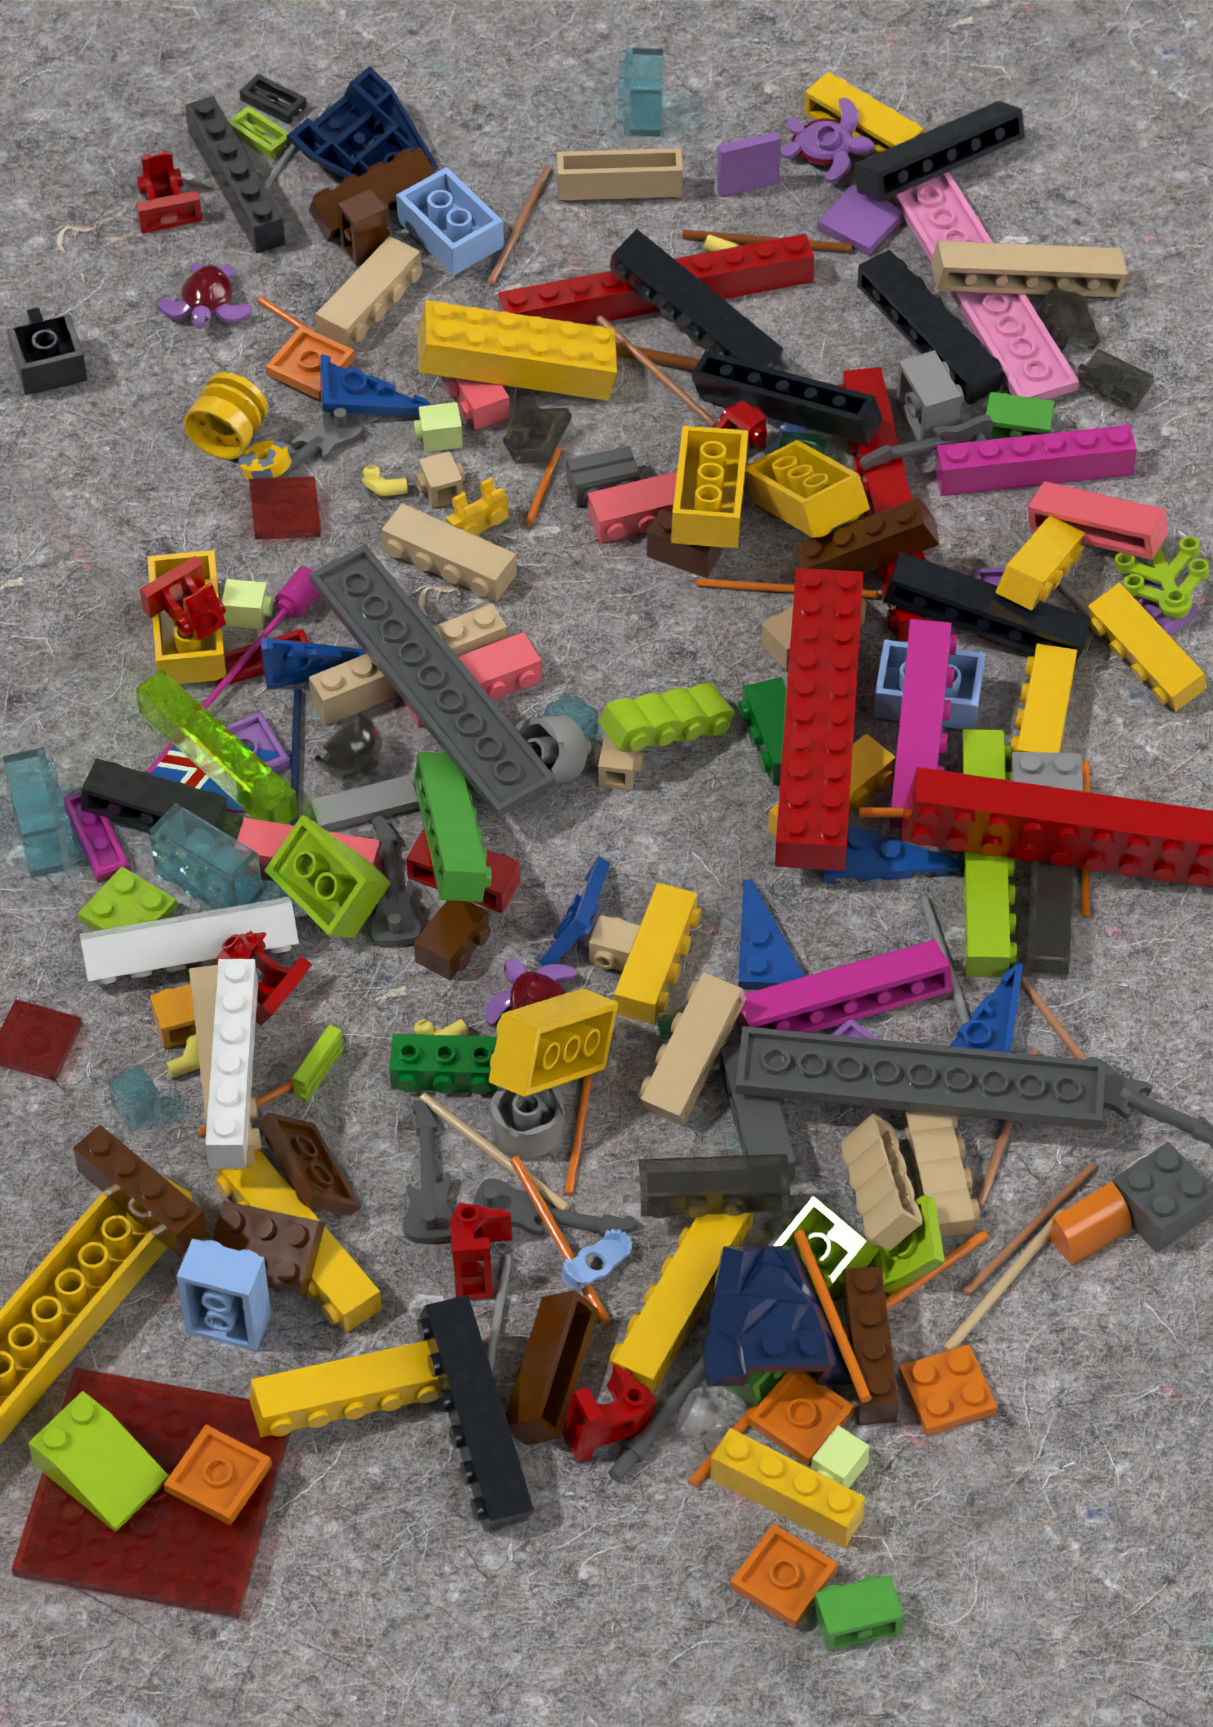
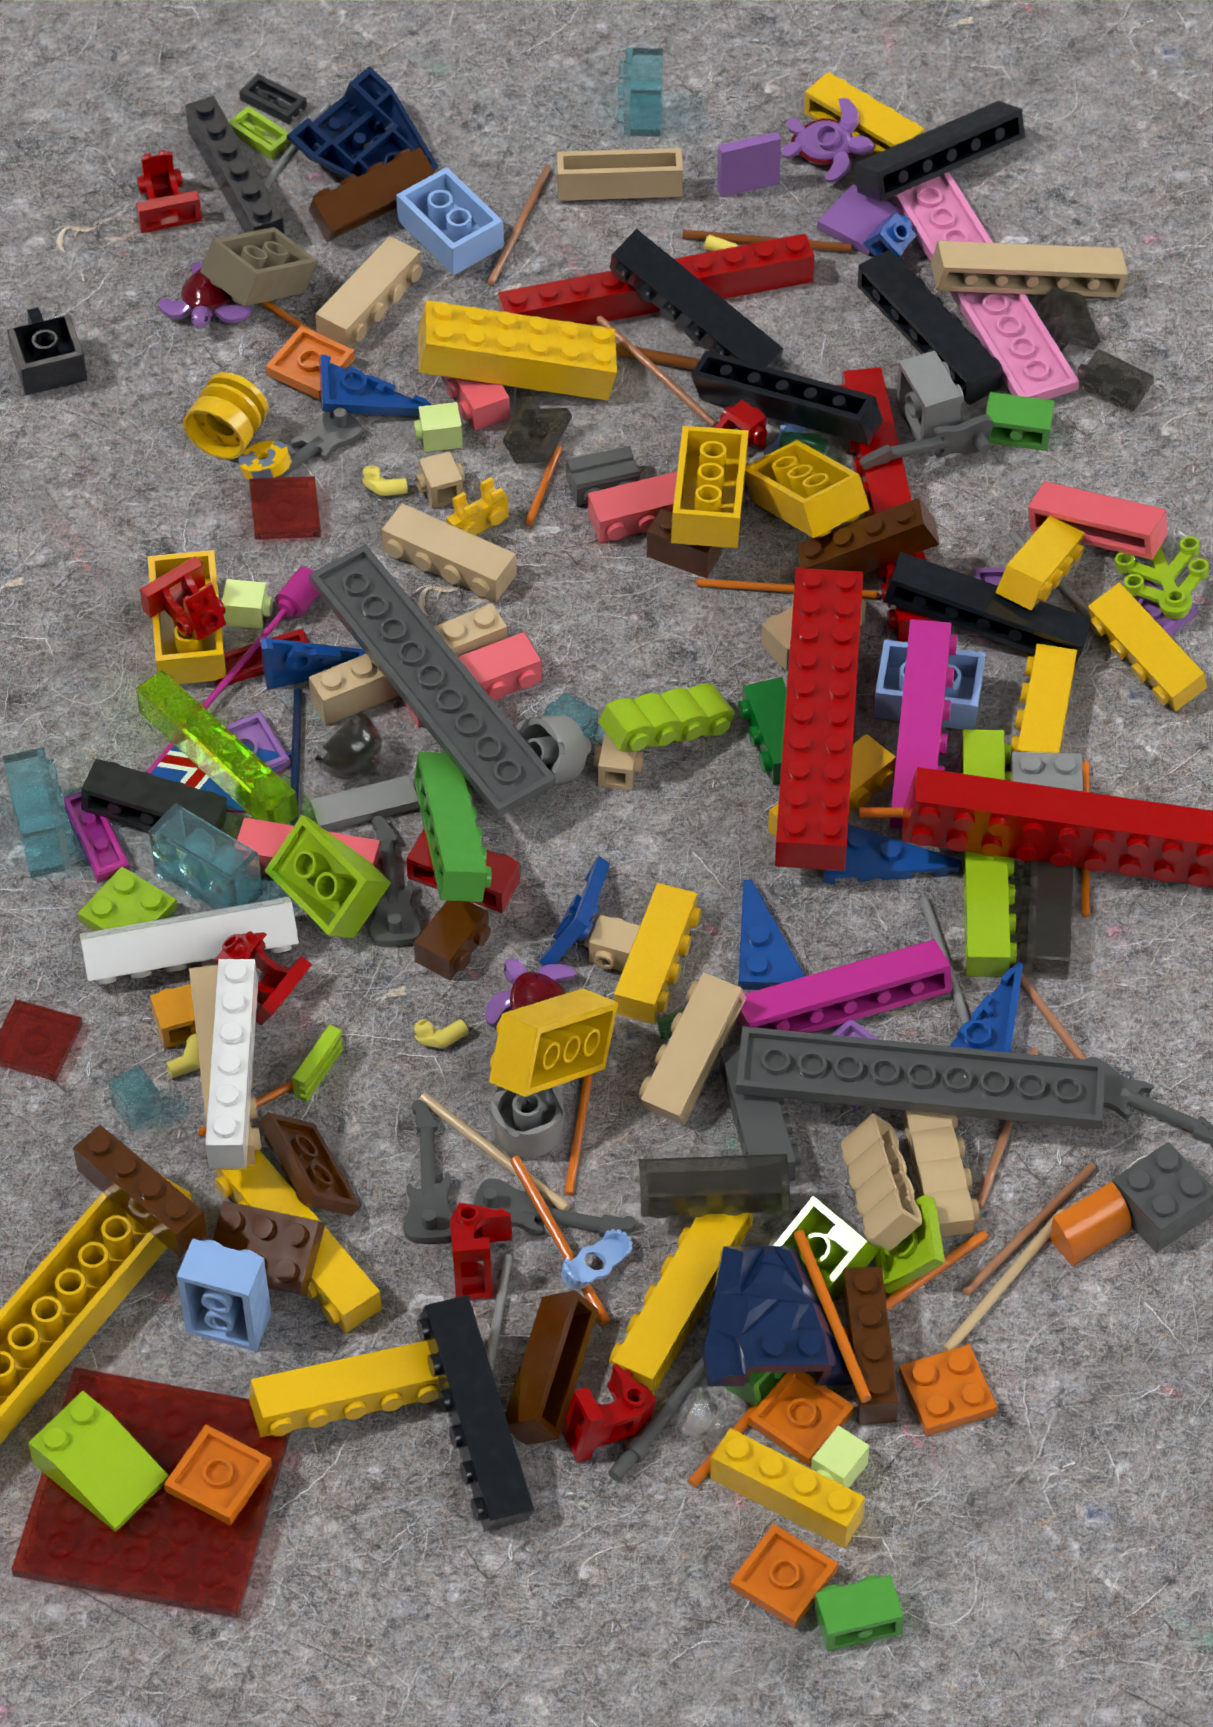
(258, 266): none -> dark tan brick
(362, 225): reddish brown brick -> none
(441, 1063): green brick -> none
(894, 232): none -> blue brick
(1035, 459): dark pink brick -> none

